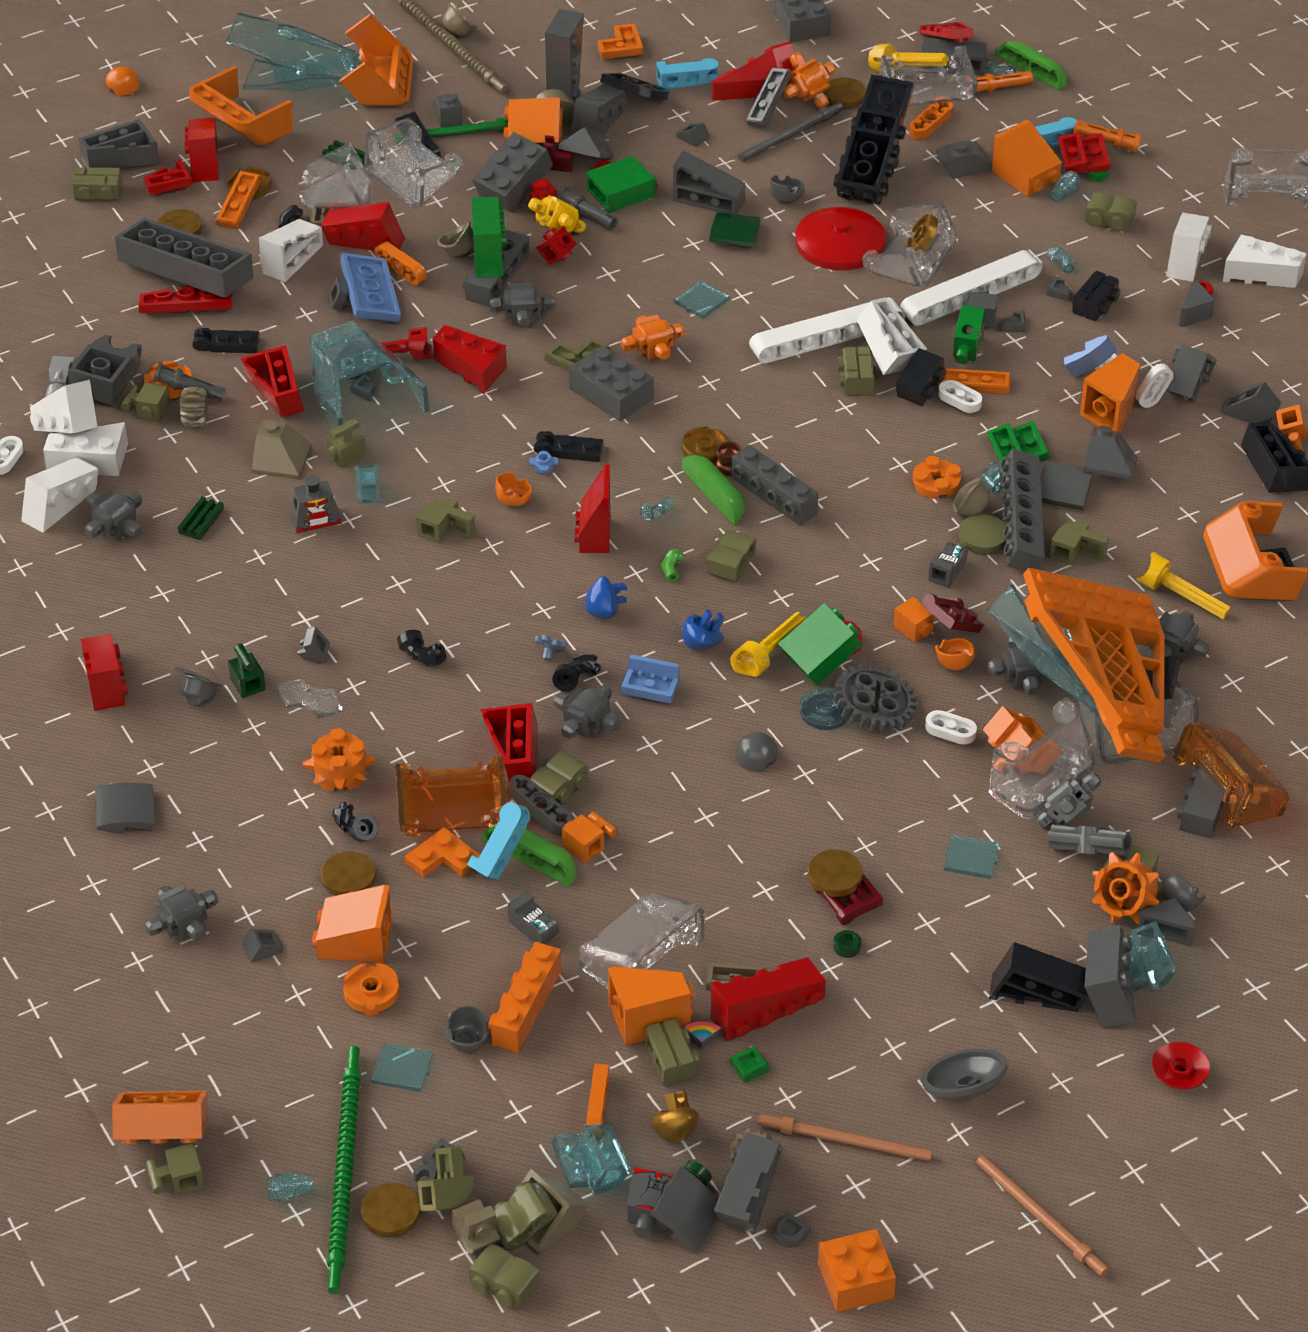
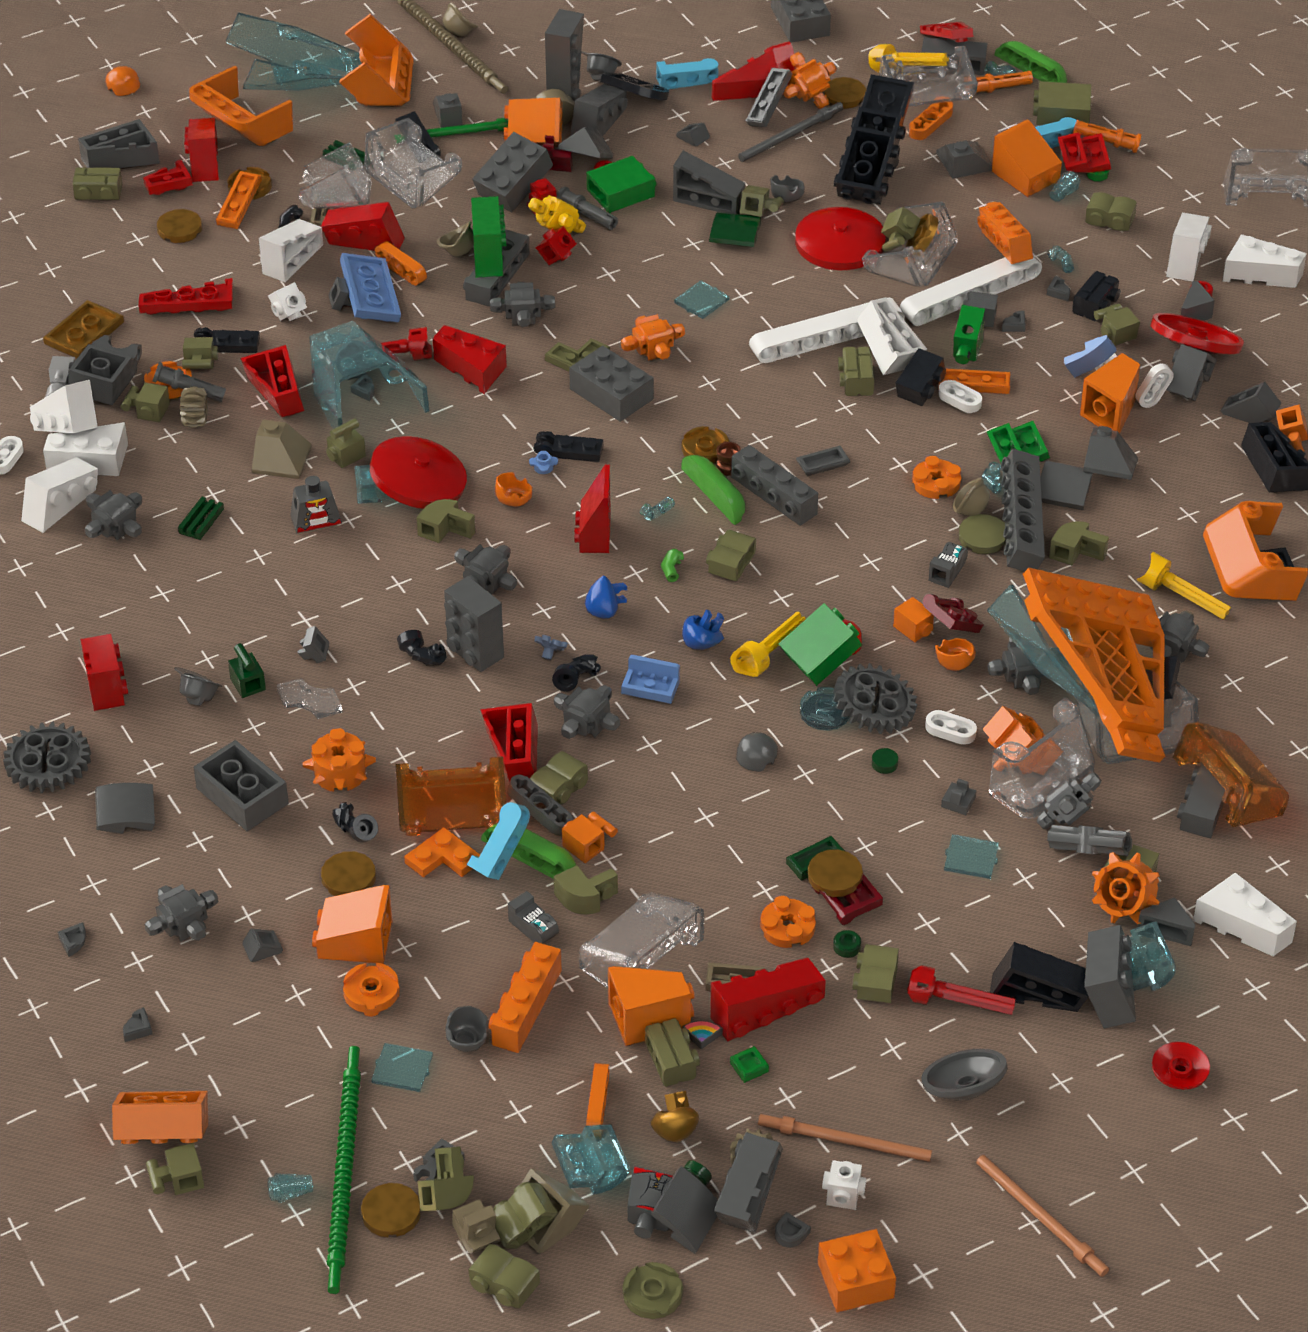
(29, 753): none -> dark grey gear
(73, 938): none -> dark grey tile
(82, 328): none -> pearl gold tile
(137, 1026): none -> dark grey tile
(184, 257): dark grey brick -> none
(199, 353): none -> olive brick
(241, 785): none -> dark grey brick
(288, 302): none -> white brick
(417, 471): none -> red dish
(474, 624): none -> dark grey brick
(487, 567): none -> dark grey piece
(584, 894): none -> olive brick
(600, 64): none -> dark grey piece
(625, 44): orange plate -> none
(652, 1290): none -> olive tile
(756, 201): none -> olive brick
(783, 910): none -> orange plate
(800, 860): none -> dark green tile
(823, 460): none -> dark grey tile
(844, 1184): none -> white brick
(877, 973): none -> olive brick
(885, 760): none -> dark green tile
(899, 227): none -> olive brick
(954, 992): none -> red piece
(959, 797): none -> dark grey tile
(1005, 232): none -> orange brick
(1061, 100): none -> olive brick
(1118, 323): none -> olive brick
(1184, 893): dark grey hair -> none
(1196, 334): none -> red dish
(1246, 913): none -> white wedge

